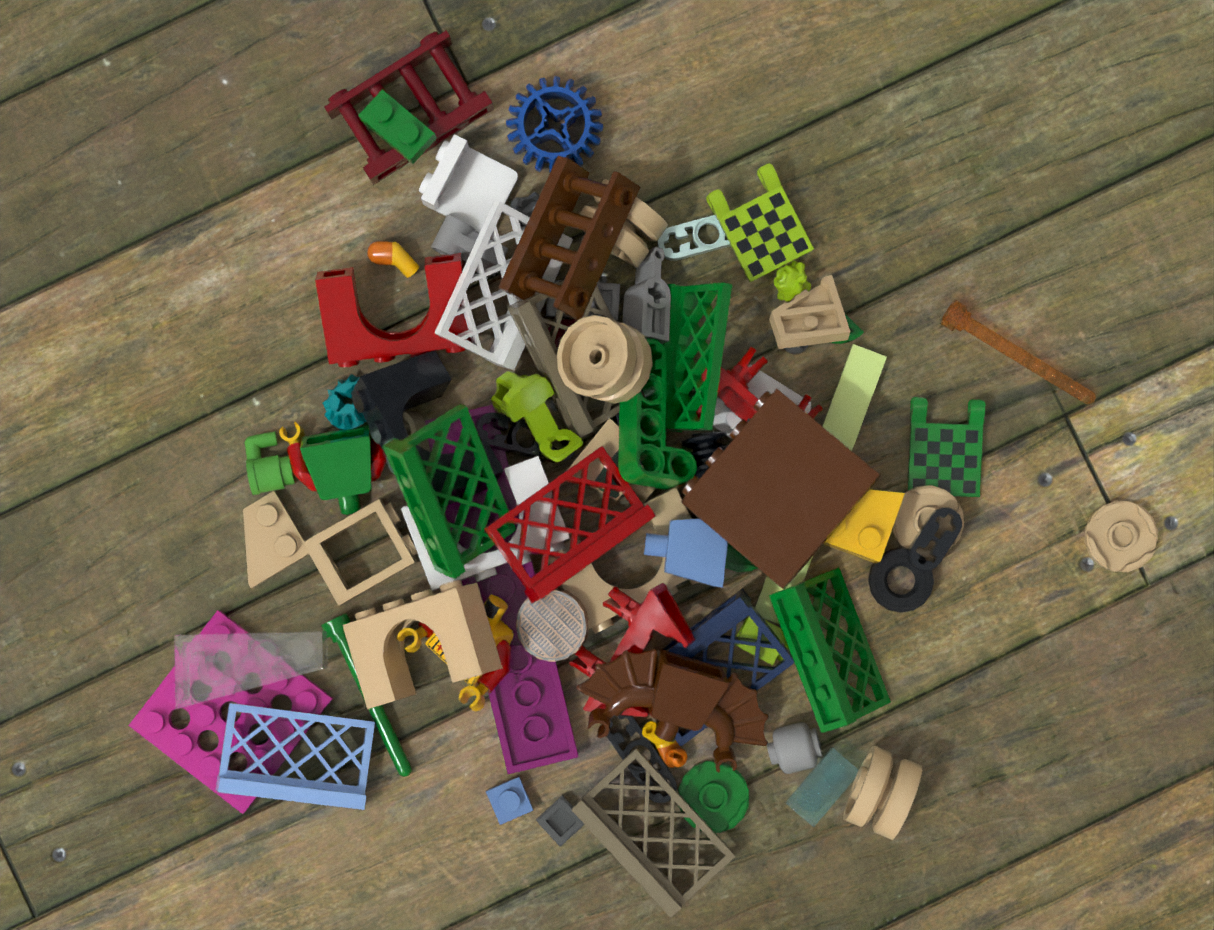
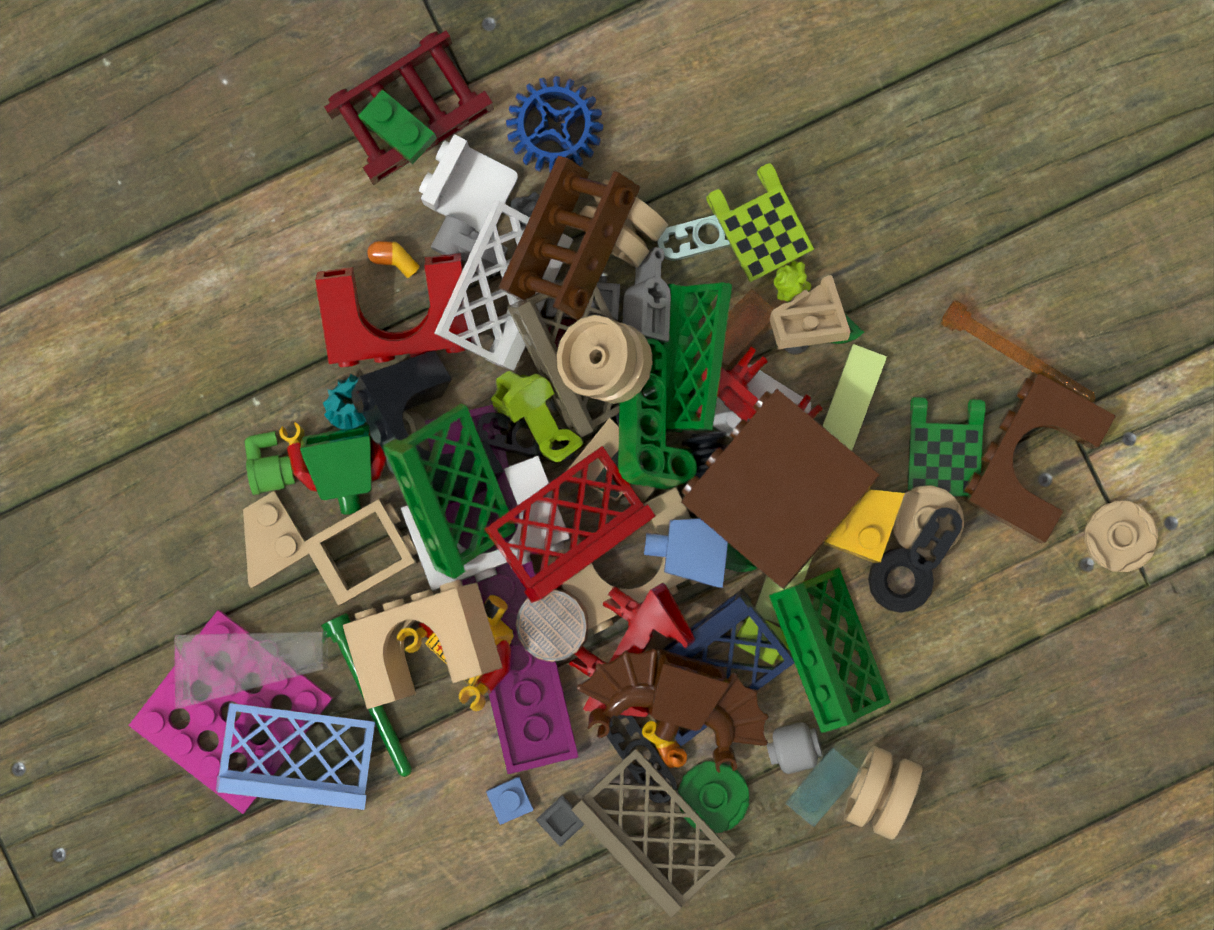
(744, 324): none -> clear orange plate
(997, 487): none -> reddish brown arch

